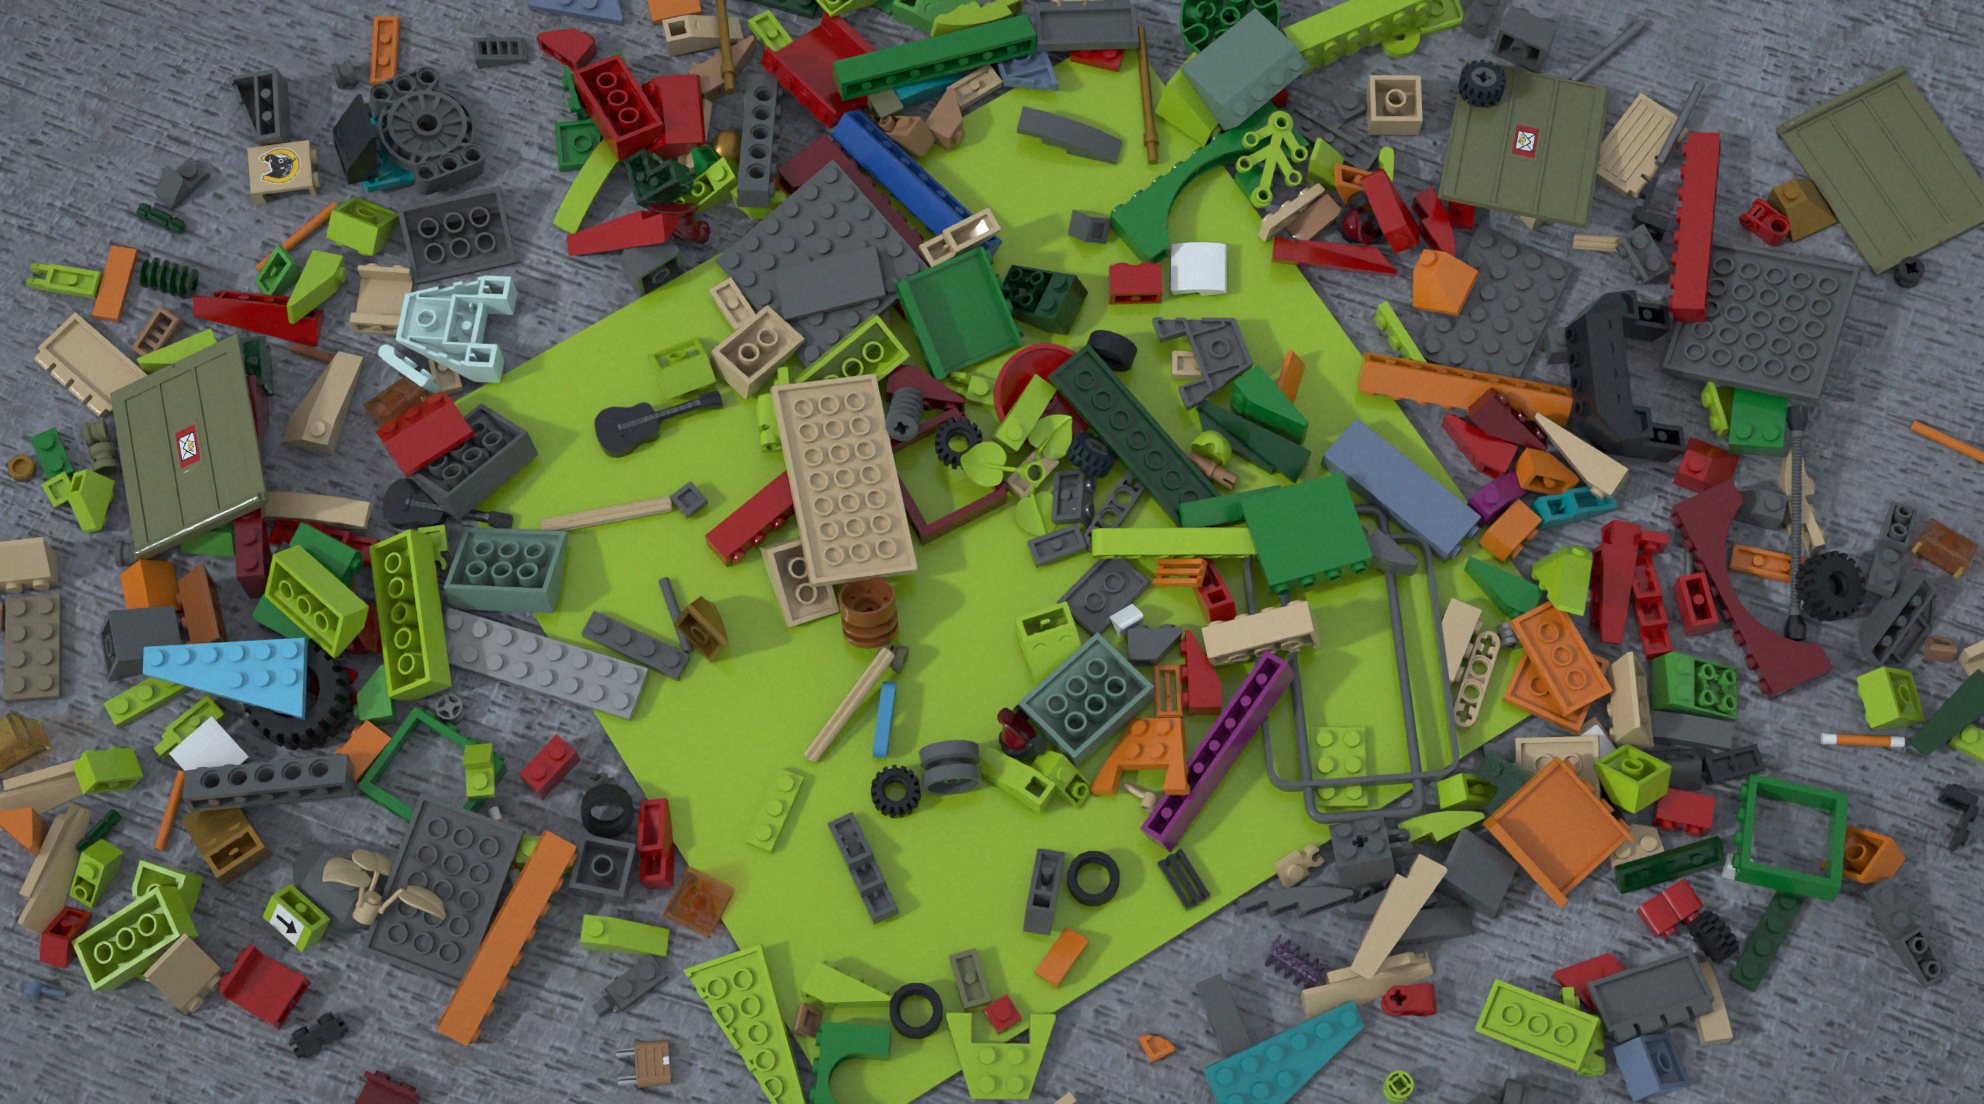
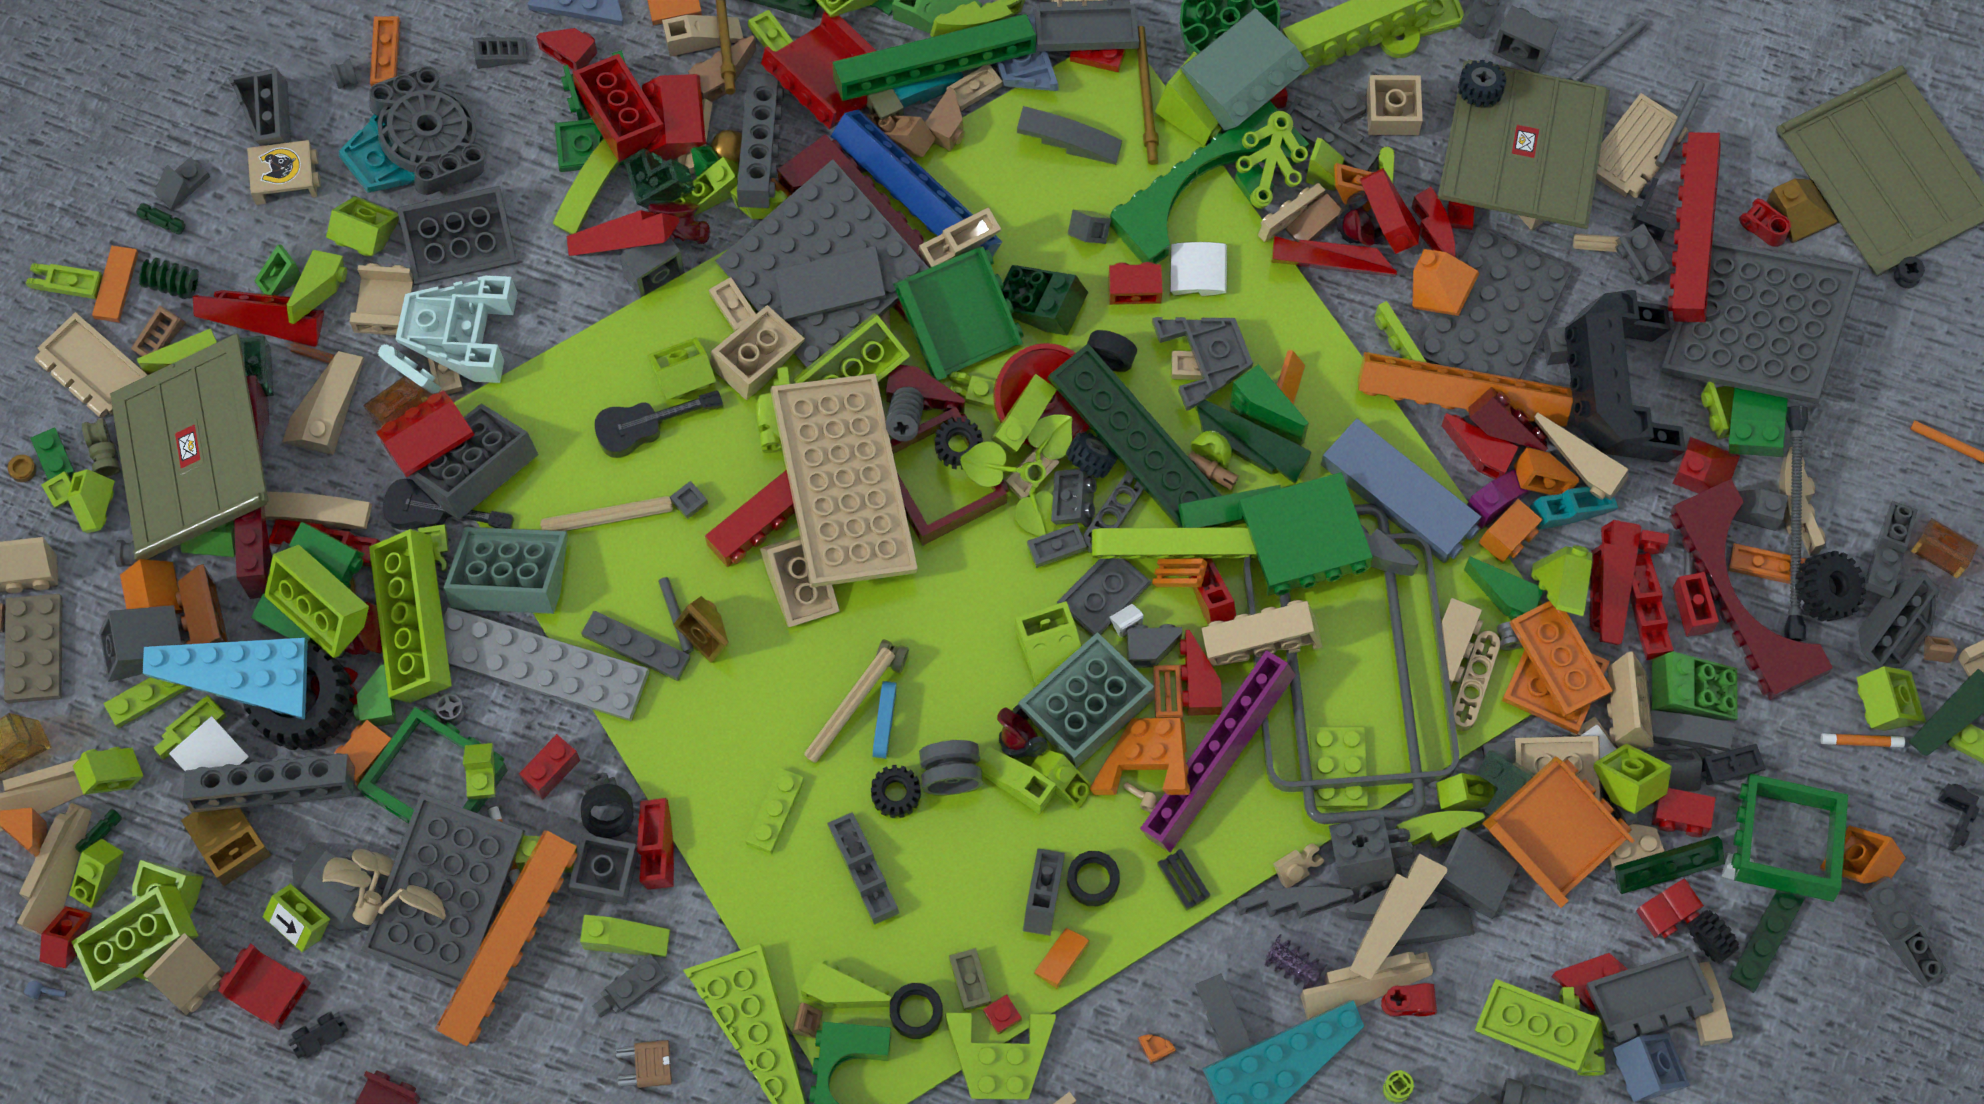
(170, 812): orange bar -> none
(303, 232): orange bar -> none
(357, 143): black slope -> none
(699, 901): clear orange slope -> none
(868, 613): dark orange wheel -> none

